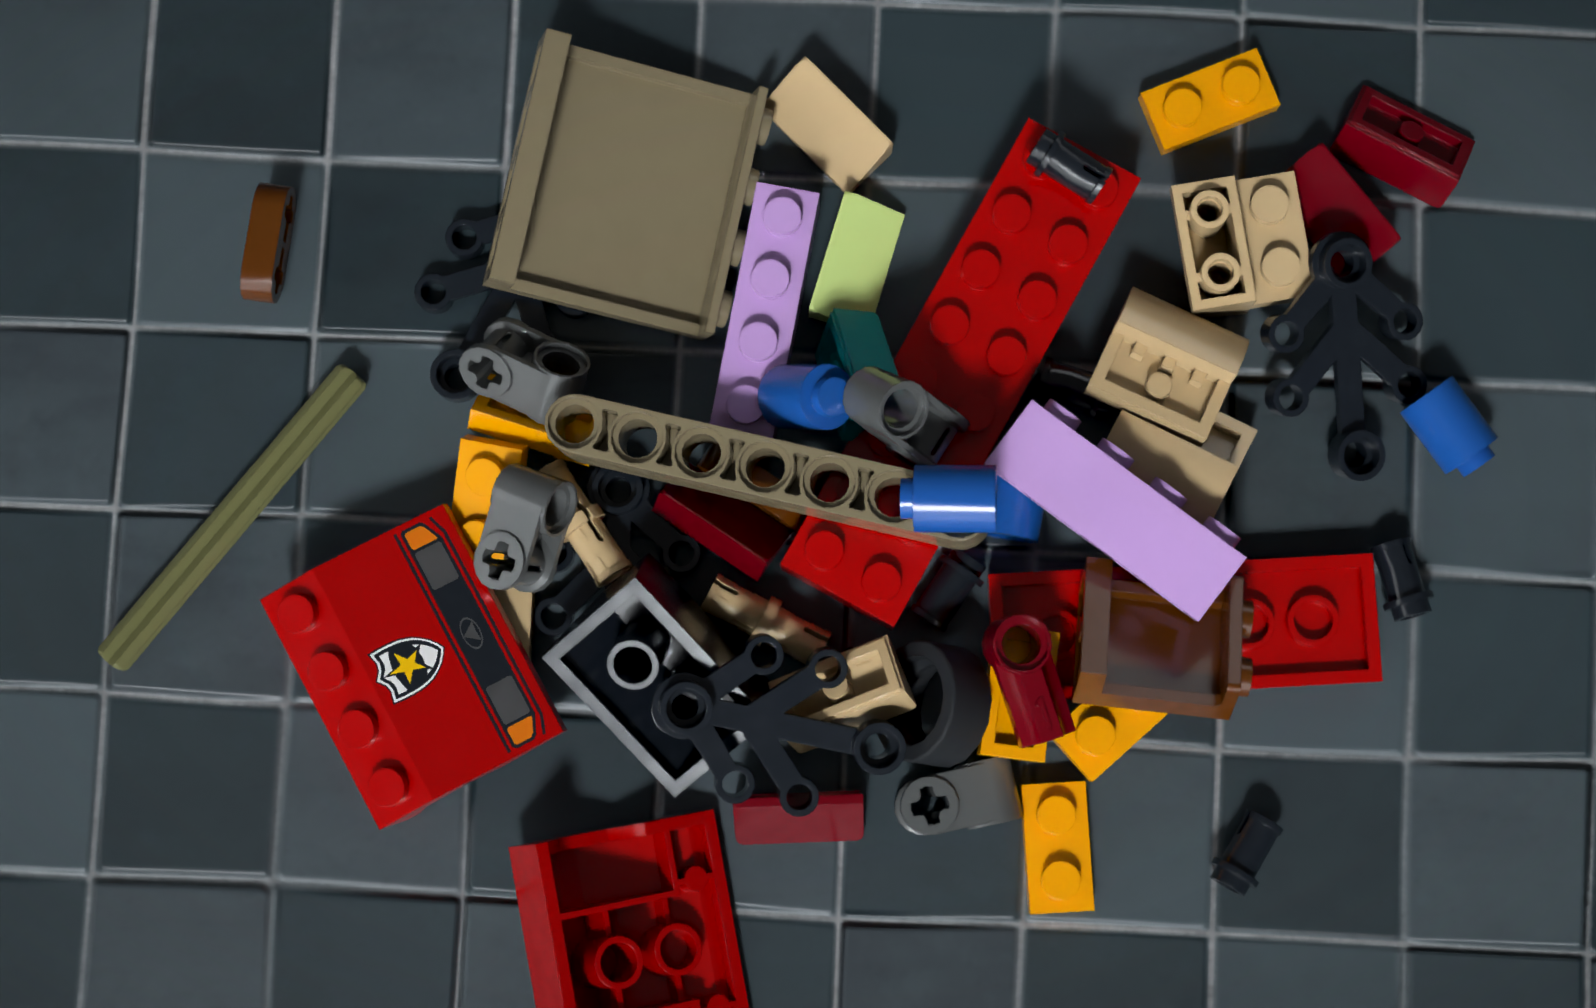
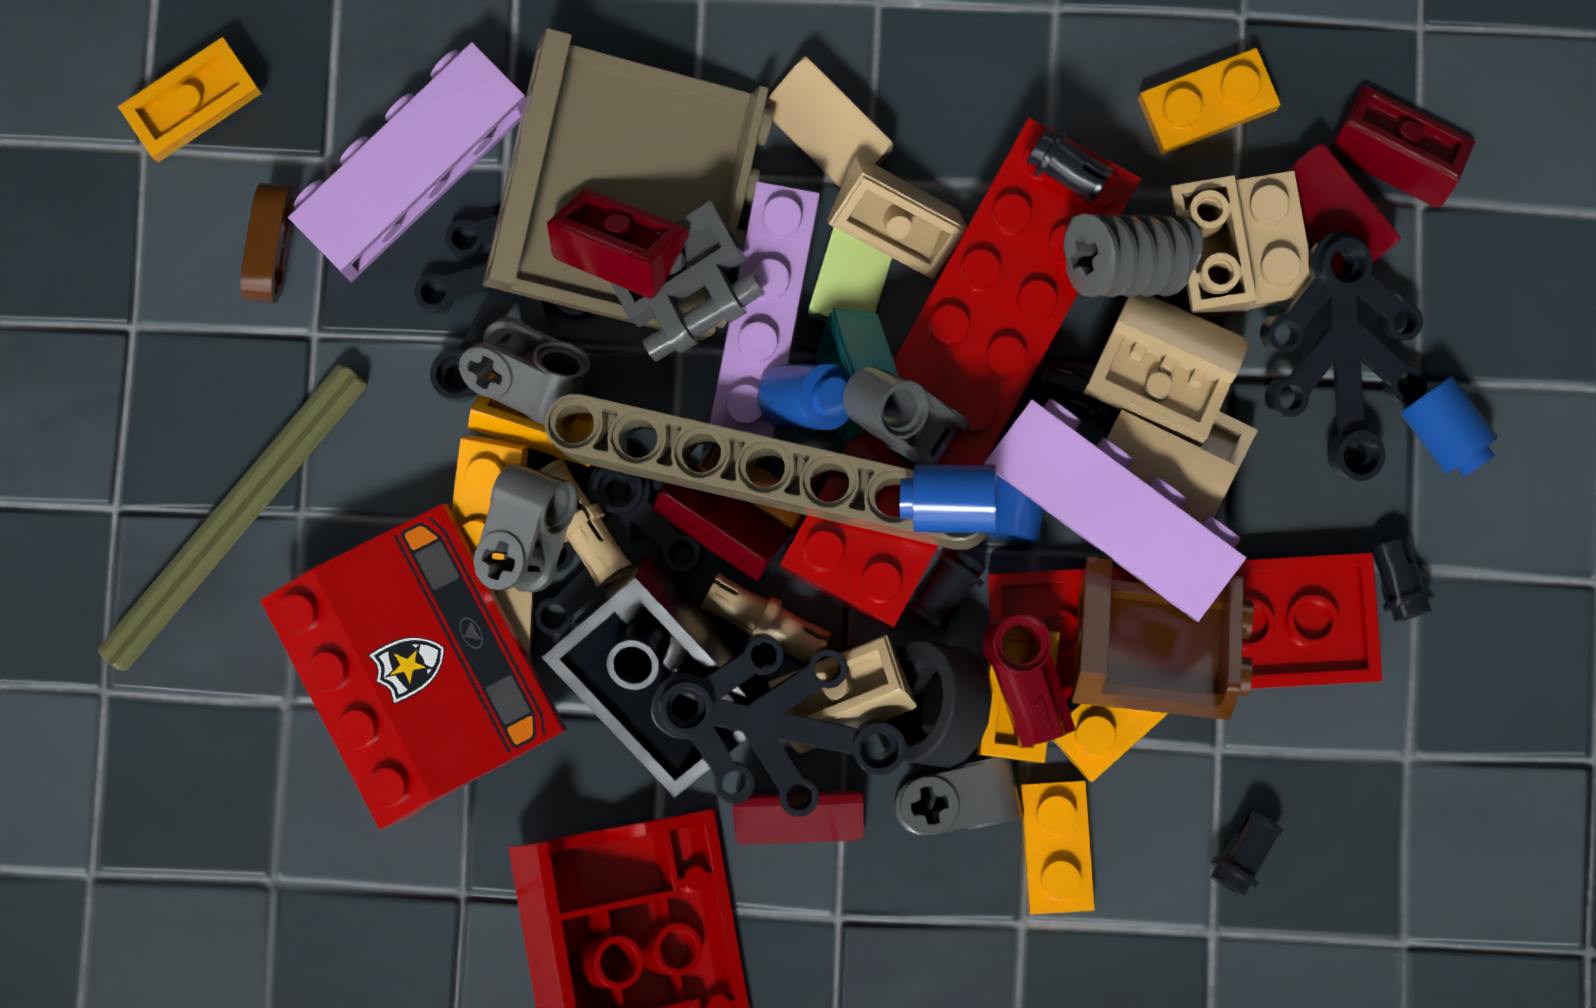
(189, 100): none -> light orange plate
(409, 161): none -> lavender brick
(616, 242): none -> dark red slope
(702, 262): none -> dark grey plate
(896, 218): none -> tan slope
(1131, 254): none -> dark grey piece

